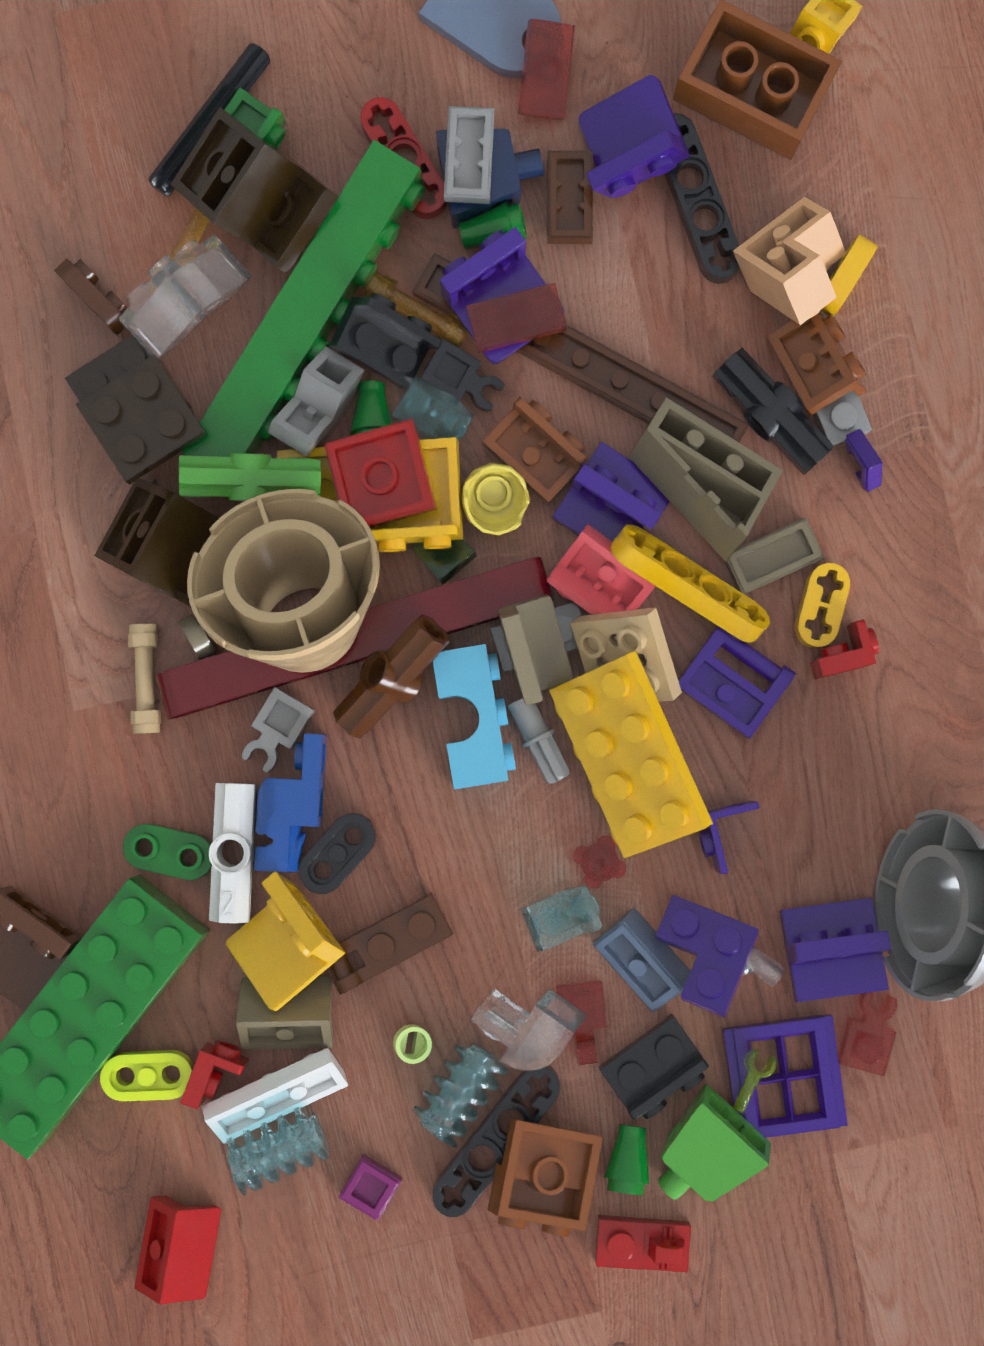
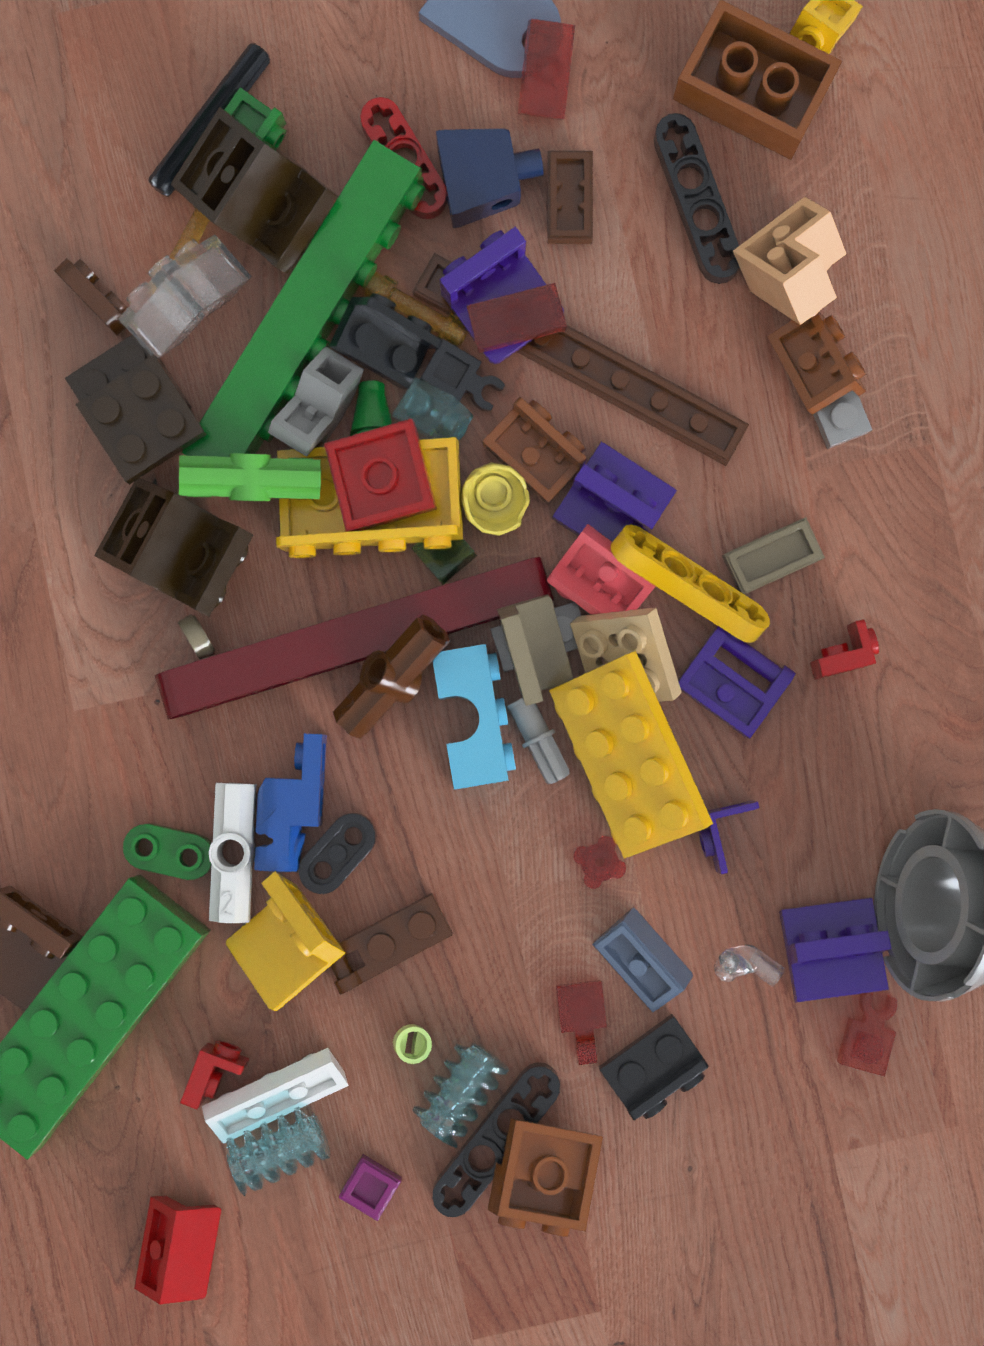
(143, 640): tan bar -> none
(149, 1075): neon yellow plate -> none
(275, 549): tan cone -> none
(280, 722): light grey plate -> none
(298, 1024): dark tan panel -> none
(469, 154): light grey plate -> none
(501, 217): green cone -> none
(533, 1037): clear brick -> none
(562, 917): clear light blue bracket -> none
(628, 1162): green cone -> none
(632, 138): dark purple bracket -> none
(642, 1243): red hinge -> none
(705, 475): dark tan wedge -> none
(711, 1149): bright green torso -> none
(720, 948): dark purple plate -> none
(752, 1078): clear neon green hand -> none
(773, 411): black piece -> none
(812, 602): yellow beam -> none
(825, 1071): dark purple piece -> none
(849, 271): yellow beam -> none
(871, 465): dark purple tile -> none

